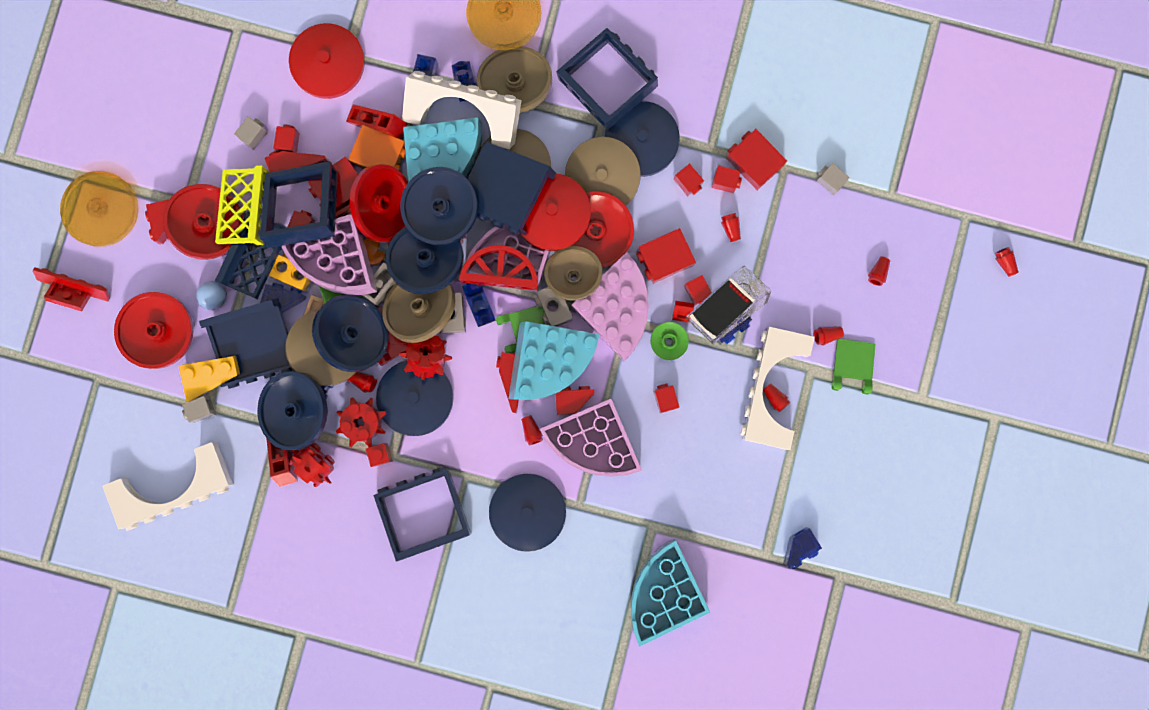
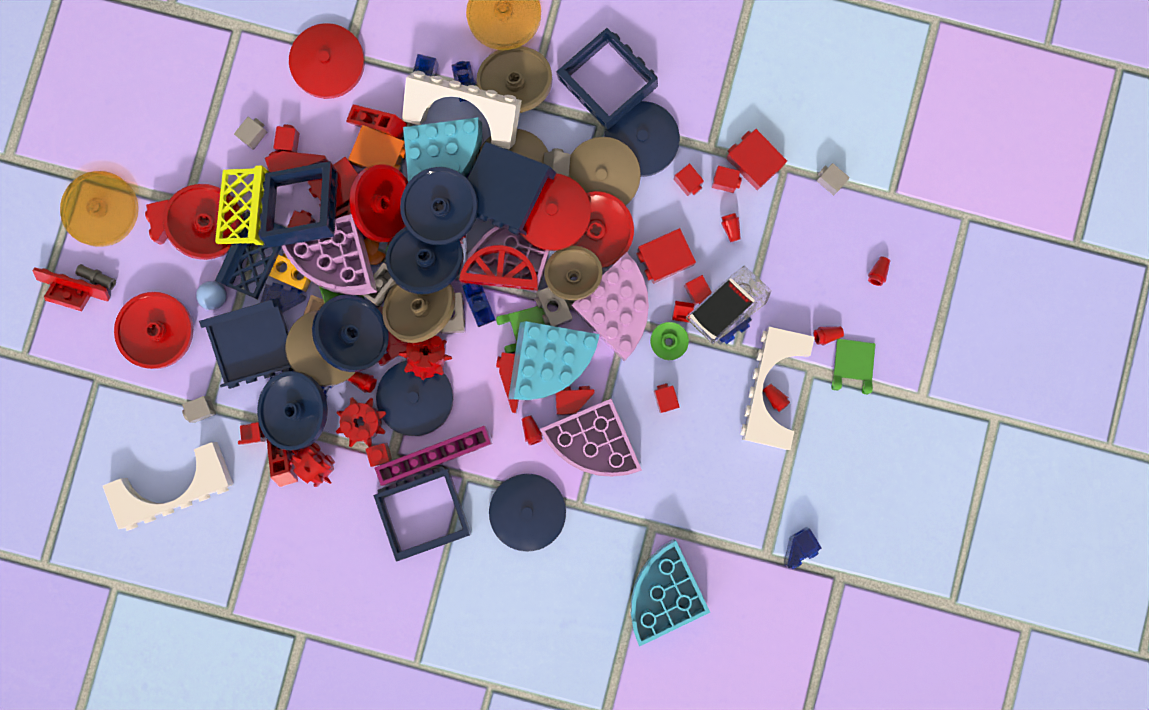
(95, 276): none -> dark grey pin
(206, 375): yellow wing -> none
(251, 434): none -> red panel
(433, 455): none -> magenta brick
(558, 161): none -> light grey brick
(1007, 261): red cone -> none

